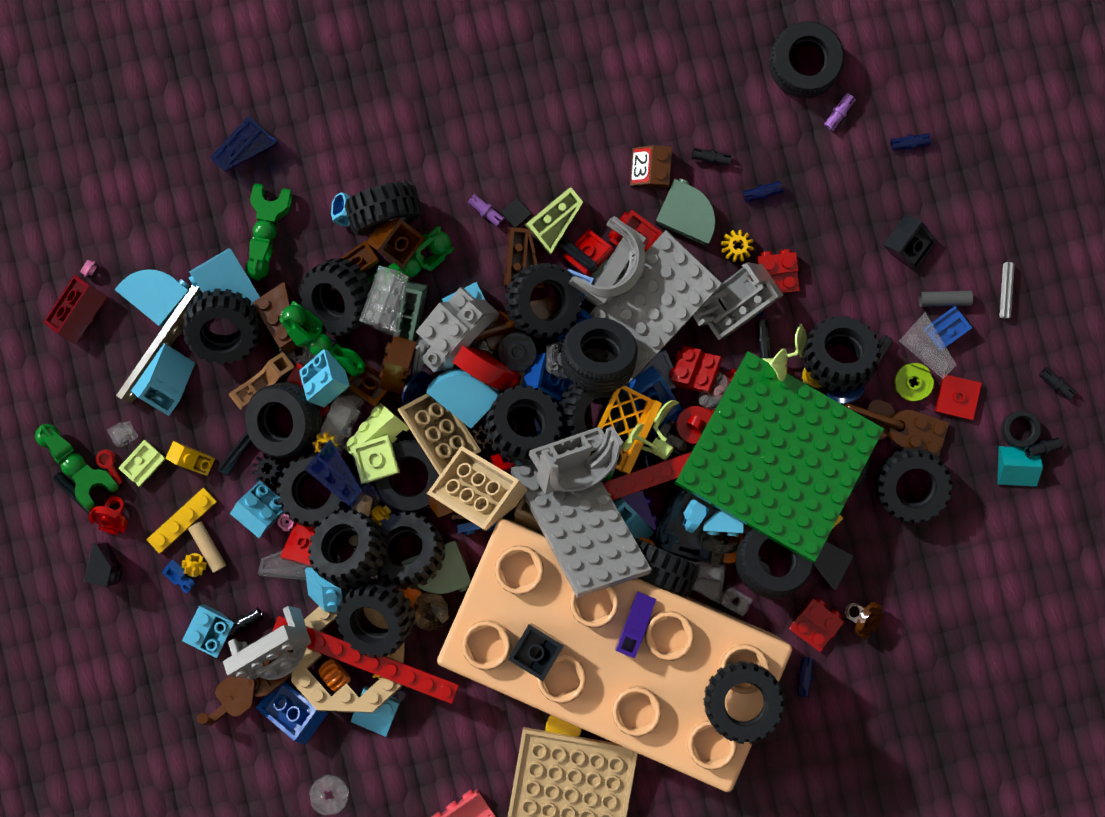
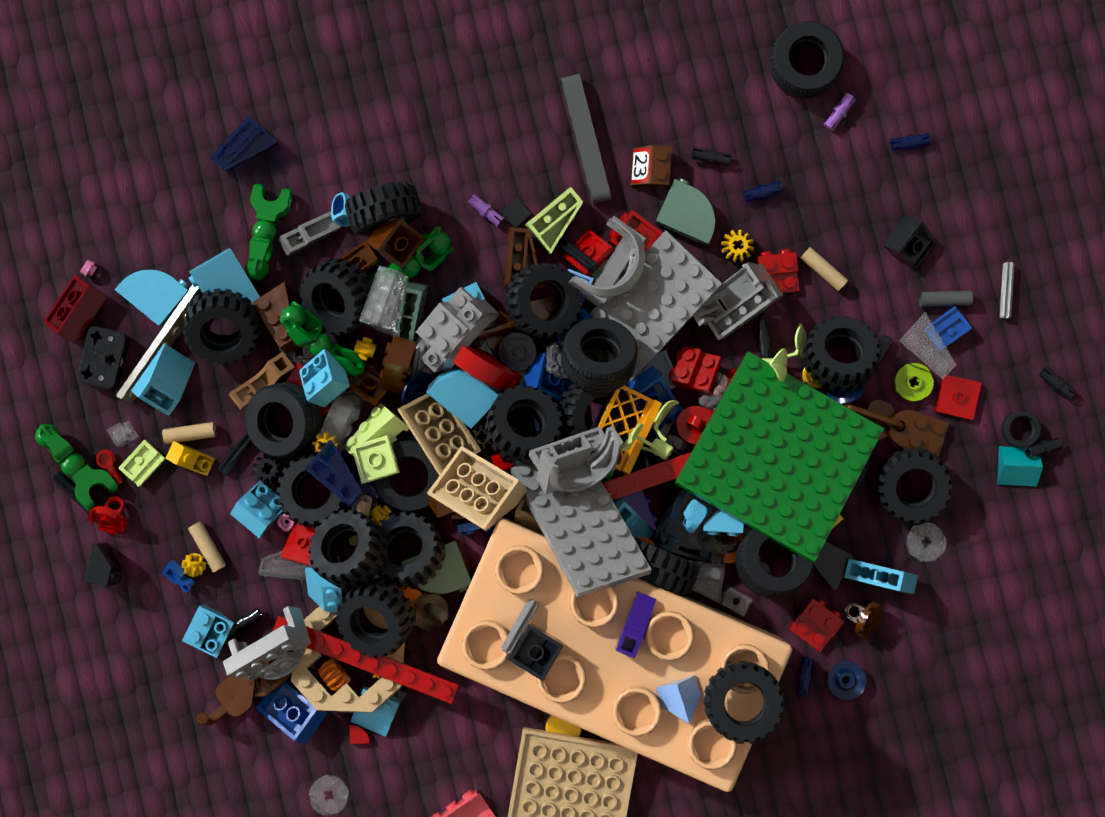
(97, 357): none -> black axle
(182, 520): yellow plate -> none
(189, 433): none -> tan piece
(308, 234): none -> light grey slope
(358, 735): none -> red tile
(365, 348): none -> yellow gear
(519, 626): none -> light grey axle
(586, 139): none -> dark grey beam
(680, 697): none -> light blue slope
(824, 269): none -> tan piece
(853, 687): none -> dark blue dish
(881, 576): none -> medium azure brick
(917, 549): none -> clear plate

